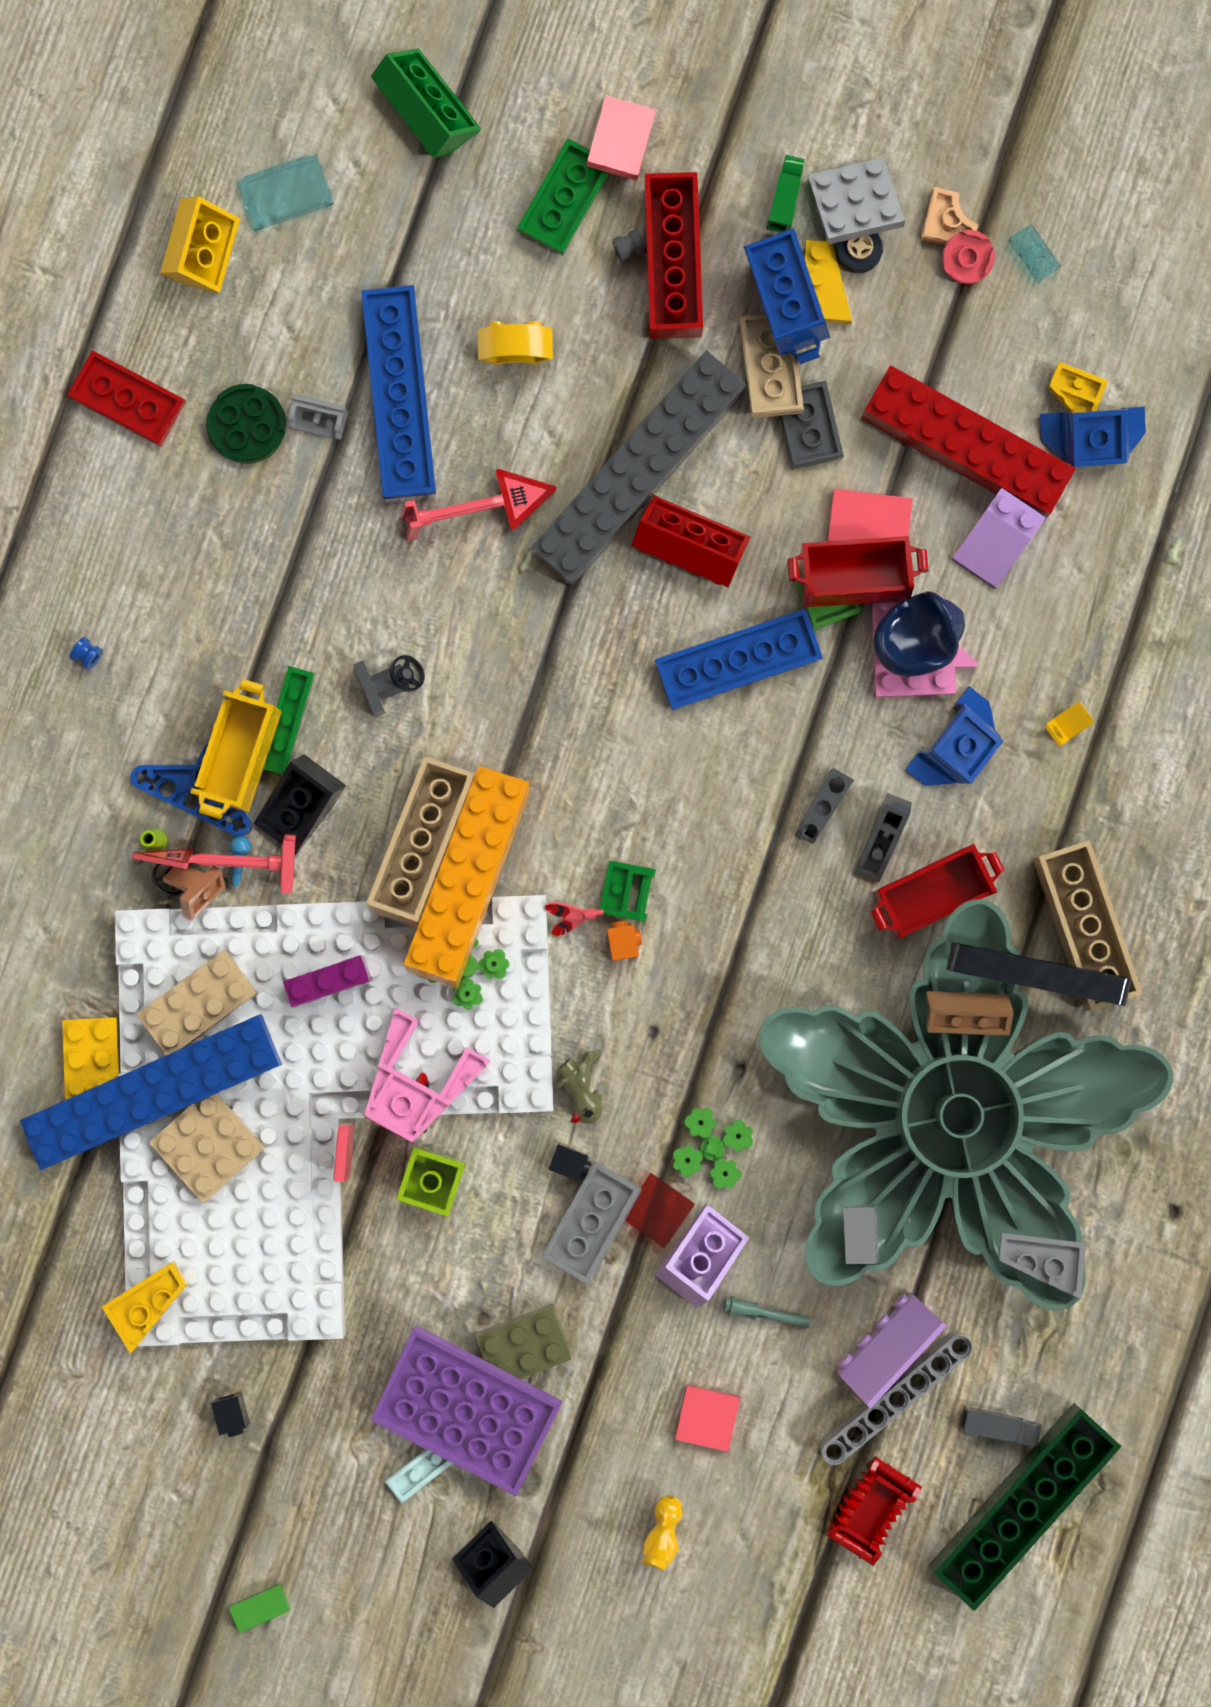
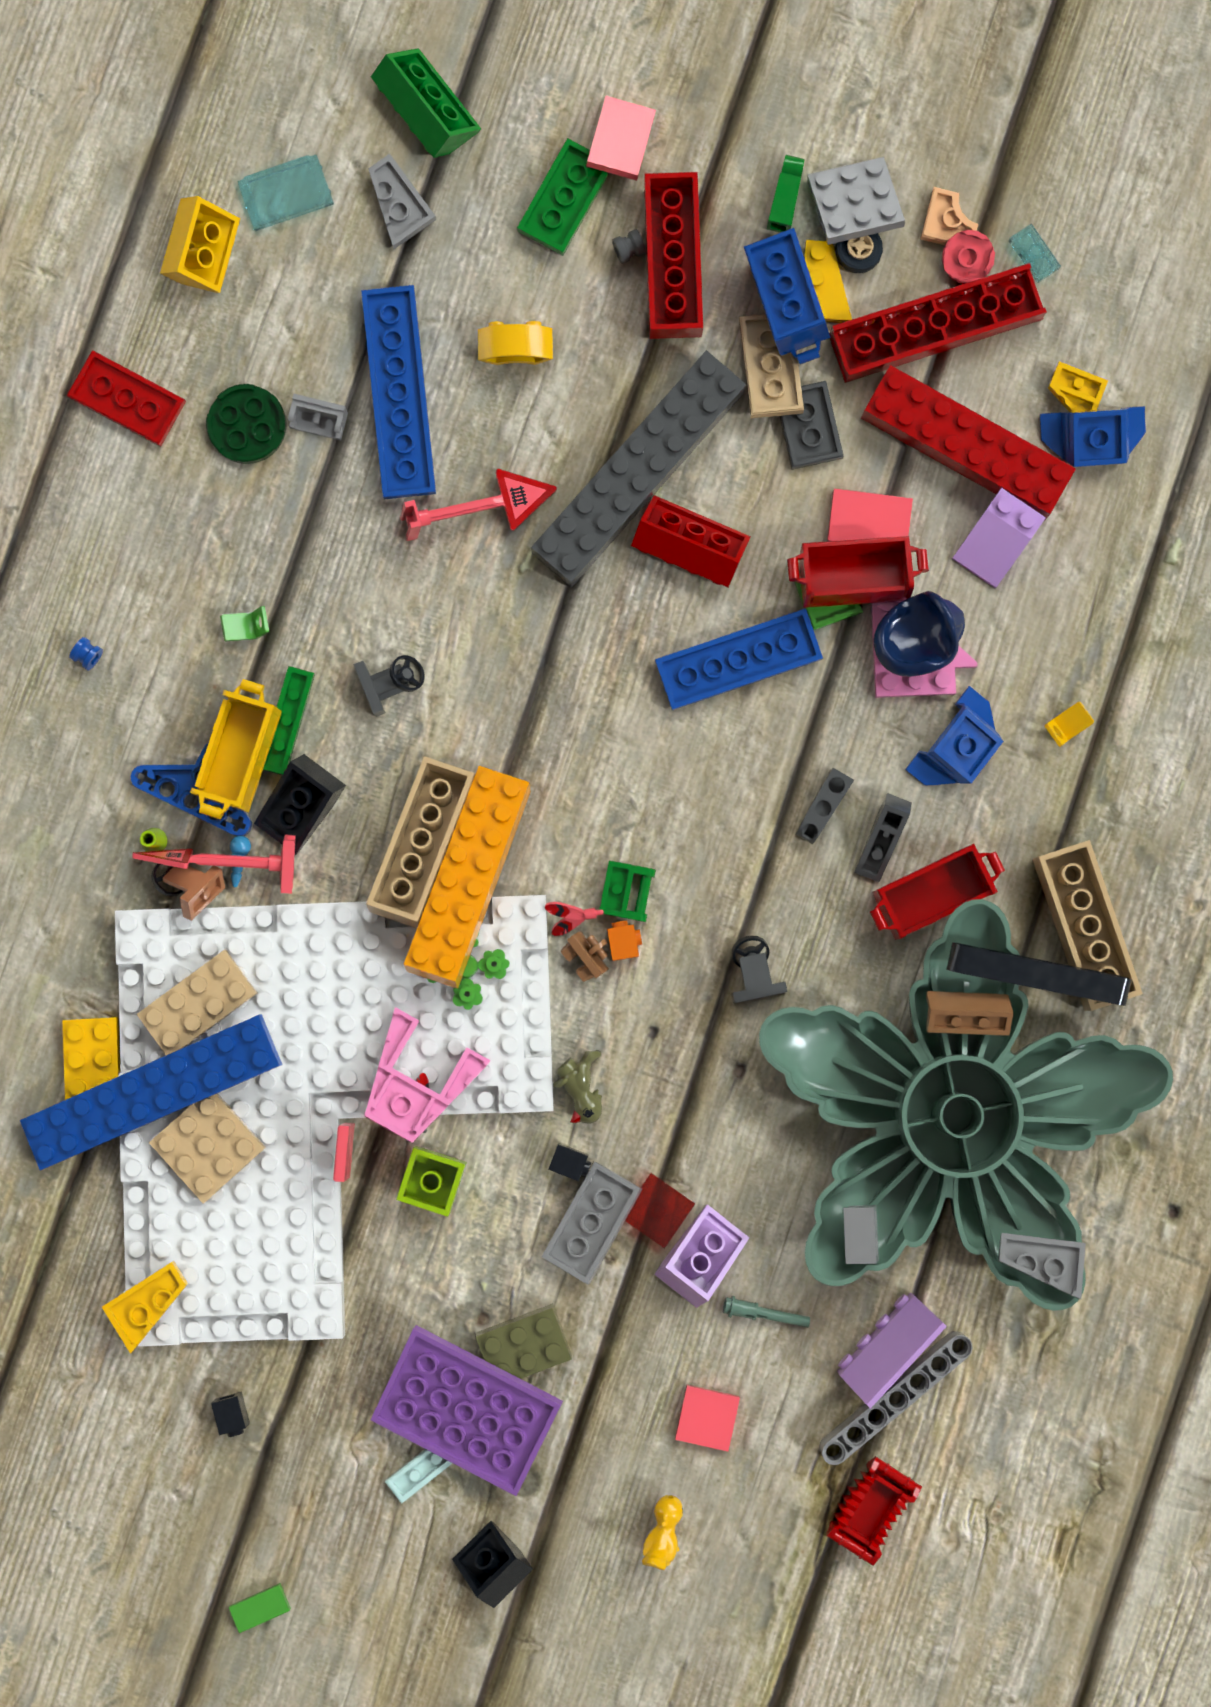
(244, 625): none -> bright green bracket
(327, 981): magenta arch -> none
(399, 201): none -> light grey wing
(590, 953): none -> medium nougat hips
(713, 1148): bright green plant -> none
(755, 971): none -> dark grey piece
(936, 323): none -> red tile
(999, 1426): dark grey leg -> none
(1024, 1506): dark green brick -> none

